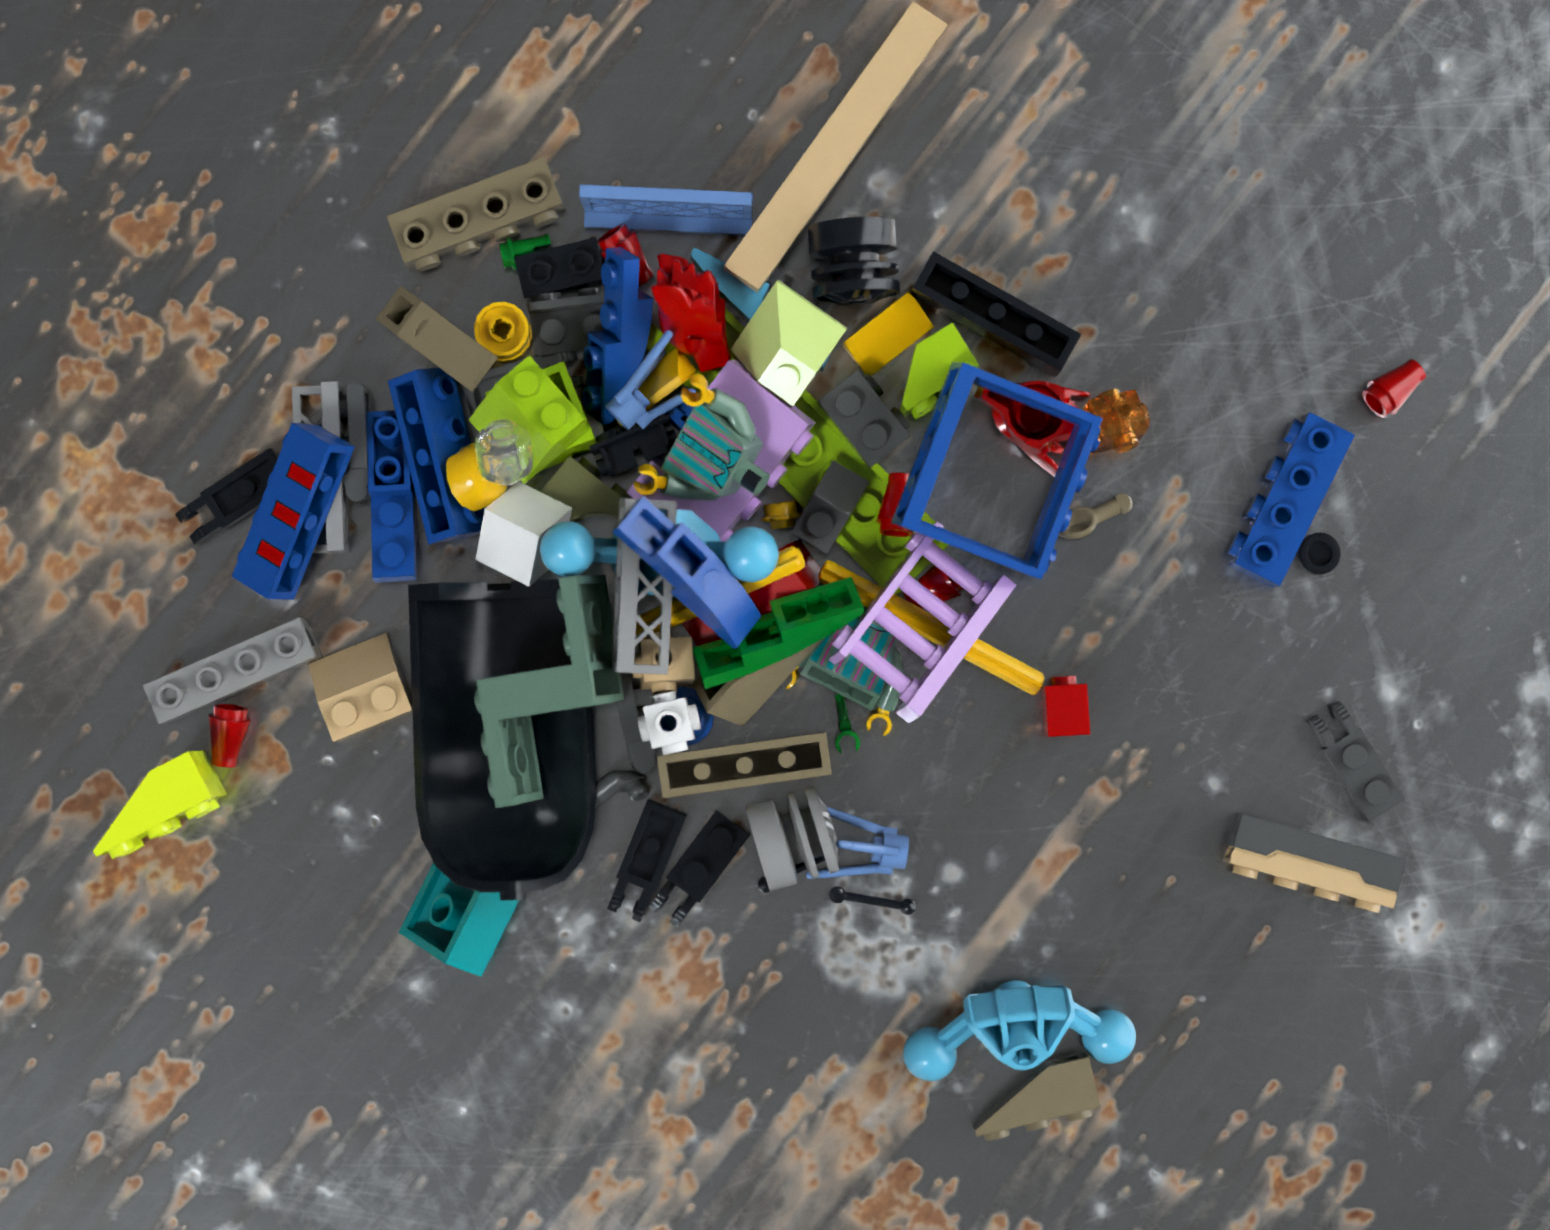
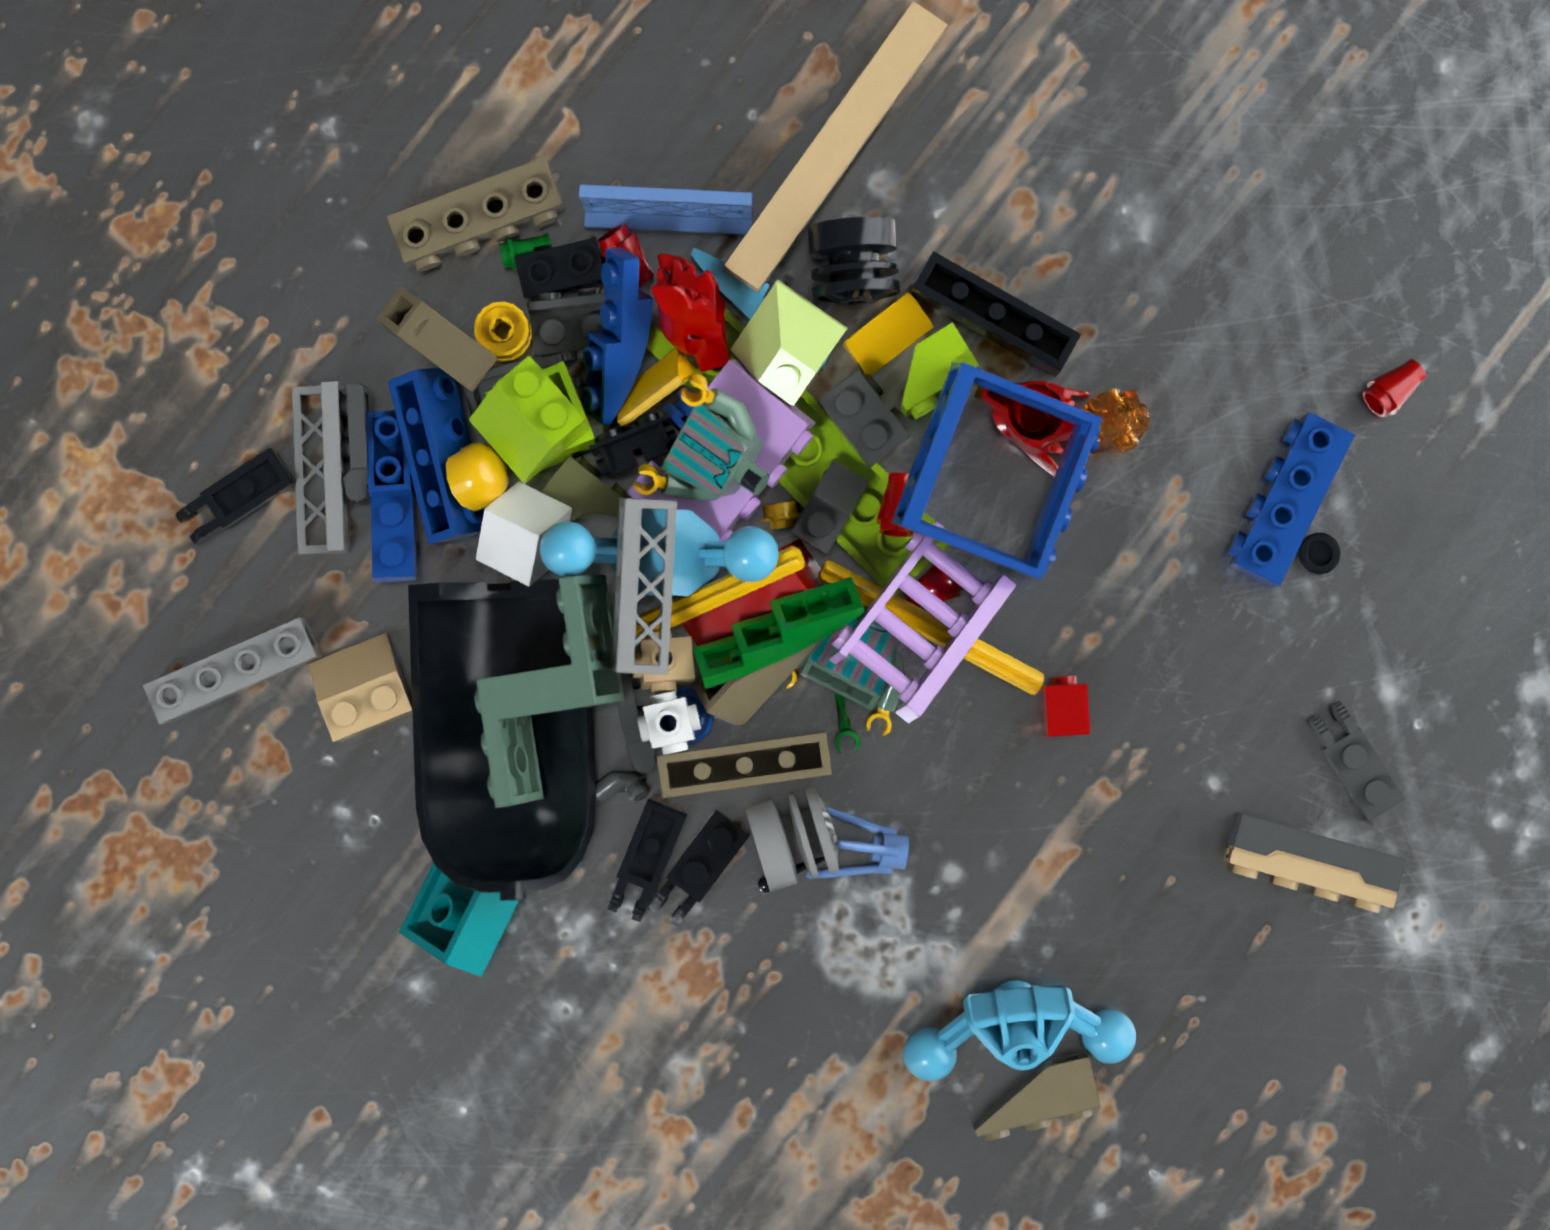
(166, 795): neon yellow slope -> none
(227, 732): red cone -> none
(292, 511): blue brick -> none
(504, 452): clear head -> none
(630, 404): medium blue plant -> none
(691, 568): blue slope -> none
(838, 895): black hinge -> none
(1086, 519): dark tan piece -> none

